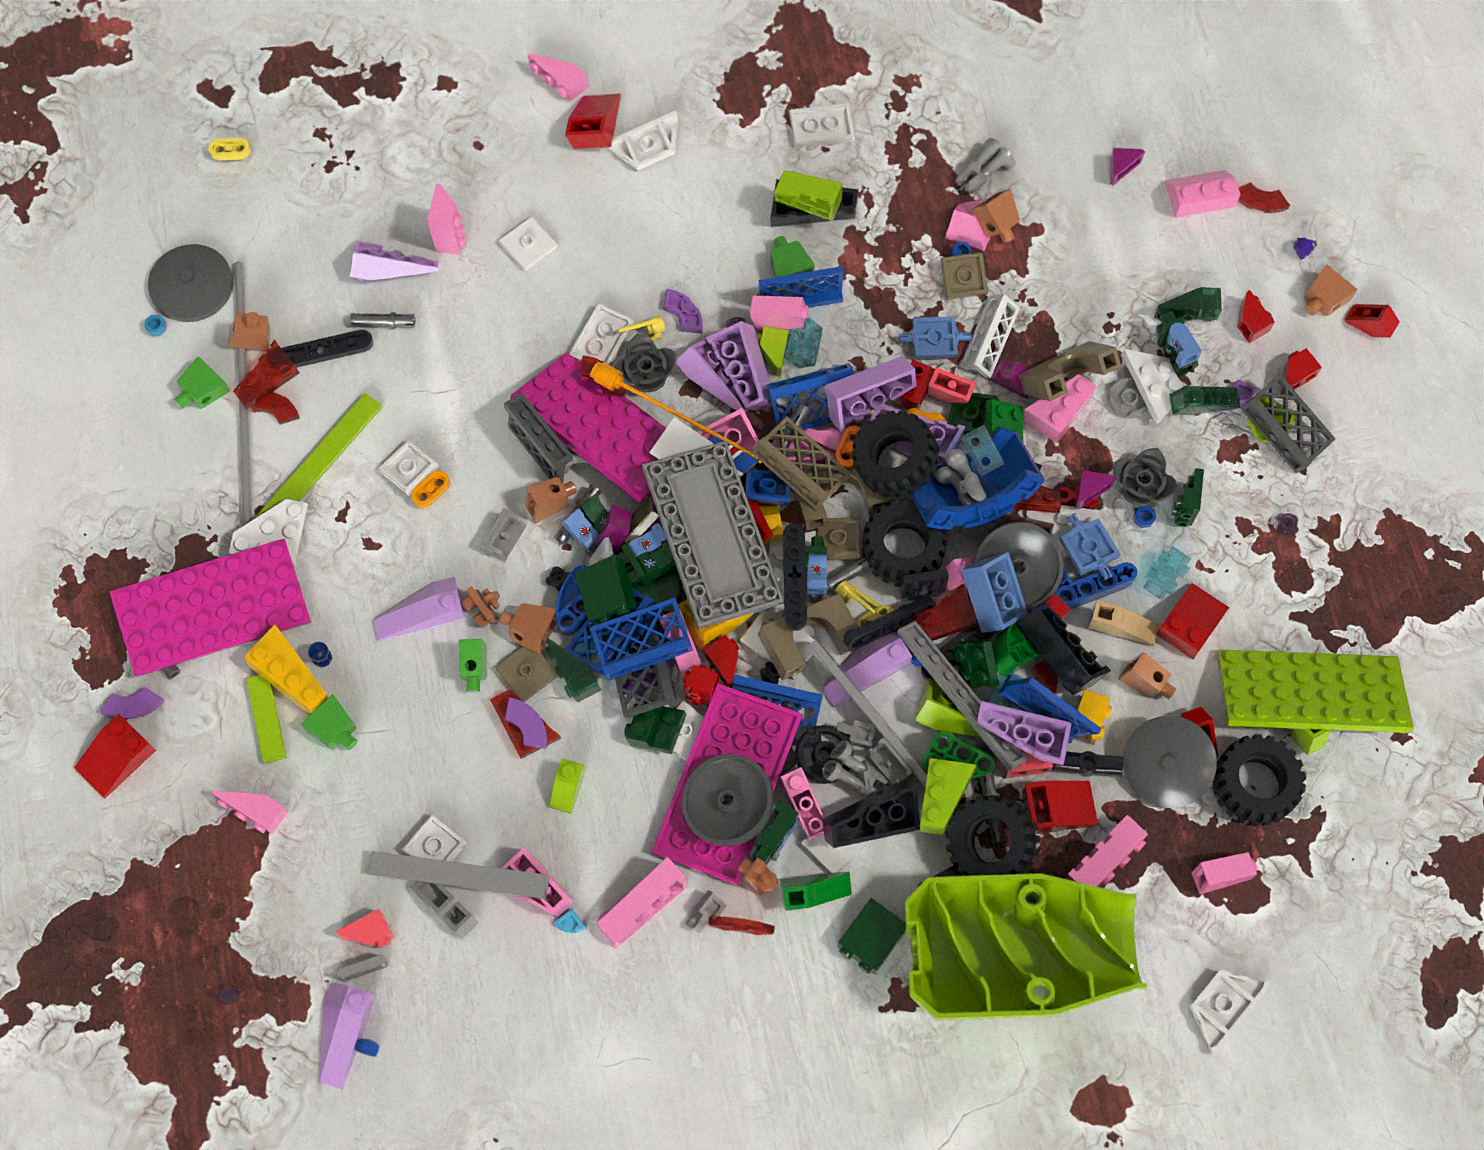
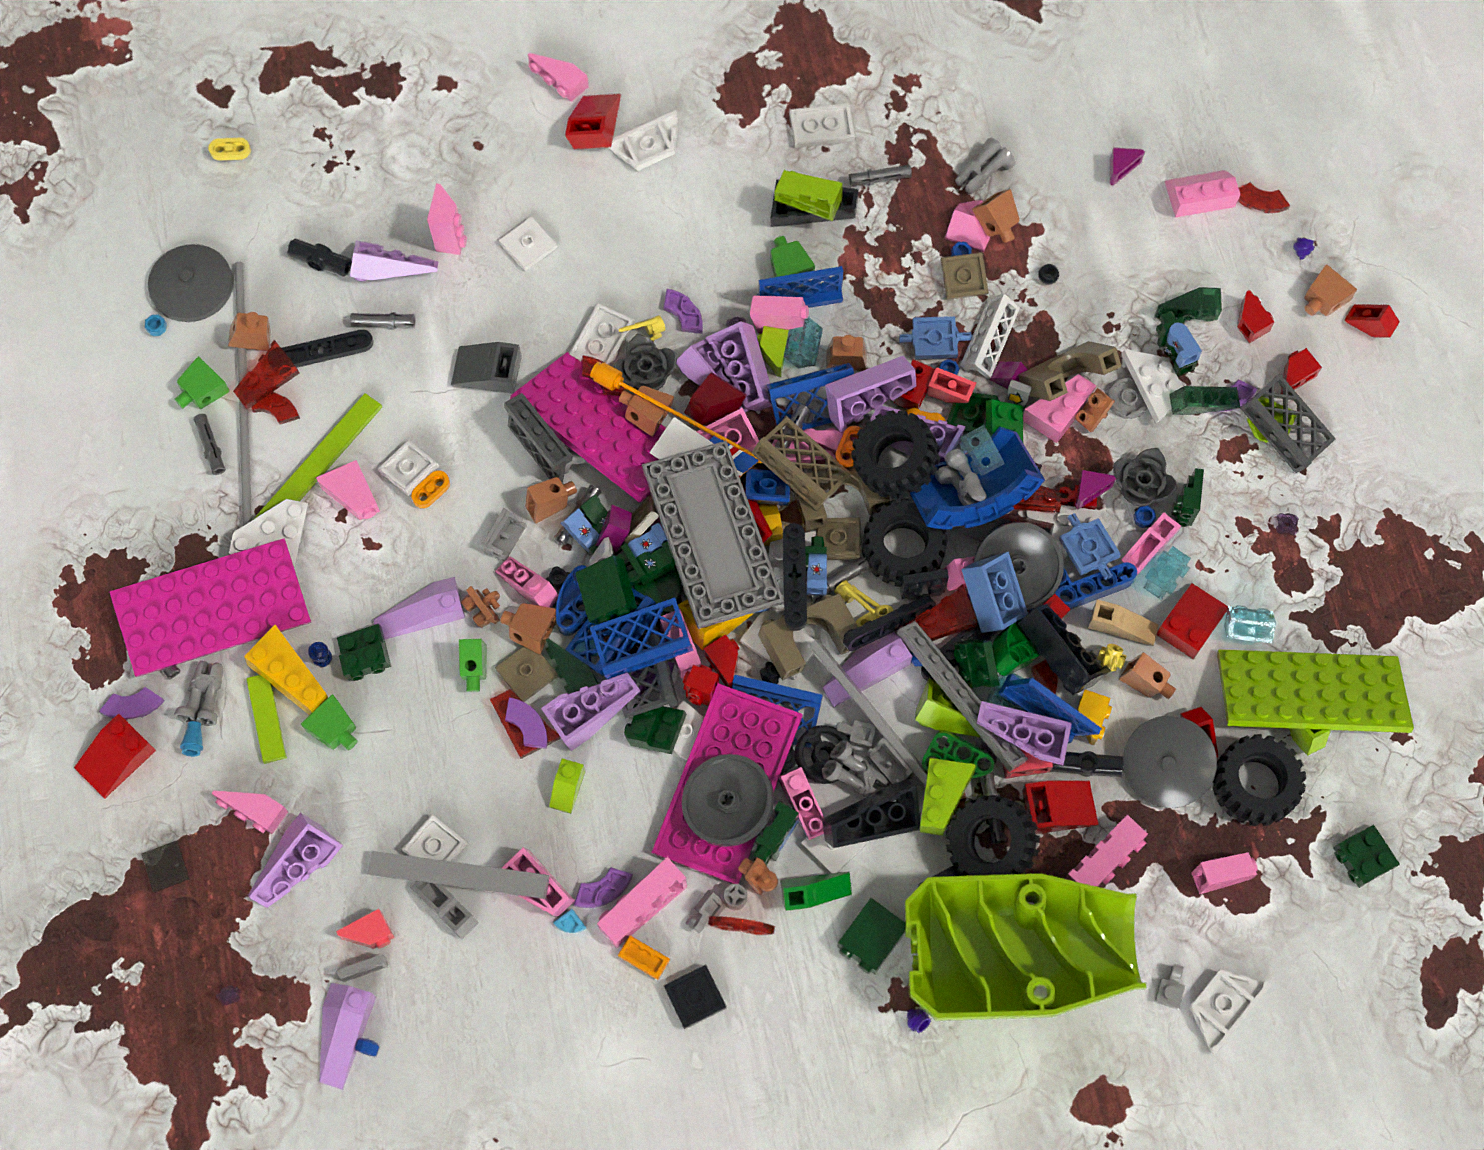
(165, 866): none -> clear smoke piece
(192, 740): none -> dark azure cone
(201, 684): none -> light grey piece
(211, 451): none -> flat silver pin
(297, 855): none -> lavender wedge
(319, 257): none -> black piece
(350, 490): none -> bright pink slope
(363, 653): none -> dark green plate
(487, 366): none -> dark grey slope
(527, 583): none -> bright pink slope
(584, 712): none -> lavender wedge
(603, 891): none -> medium lavender tile
(643, 957): none -> light orange plate
(644, 413): none -> nougat torso
(695, 997): none -> black plate
(714, 400): none -> dark red slope
(735, 891): none -> light grey wheel
(847, 350): none -> nougat torso
(874, 176): none -> flat silver pin
(918, 1020): none -> dark purple plate
(950, 366): none -> blue tile
(1018, 393): none -> light grey tile
(1048, 269): none -> black plate
(1094, 410): none -> nougat hips
(1112, 657): none -> light yellow gear
(1152, 542): none -> bright pink slope
(1170, 990): none -> light grey plate
(1250, 624): none -> clear light blue brick
(1365, 856): none -> dark green plate

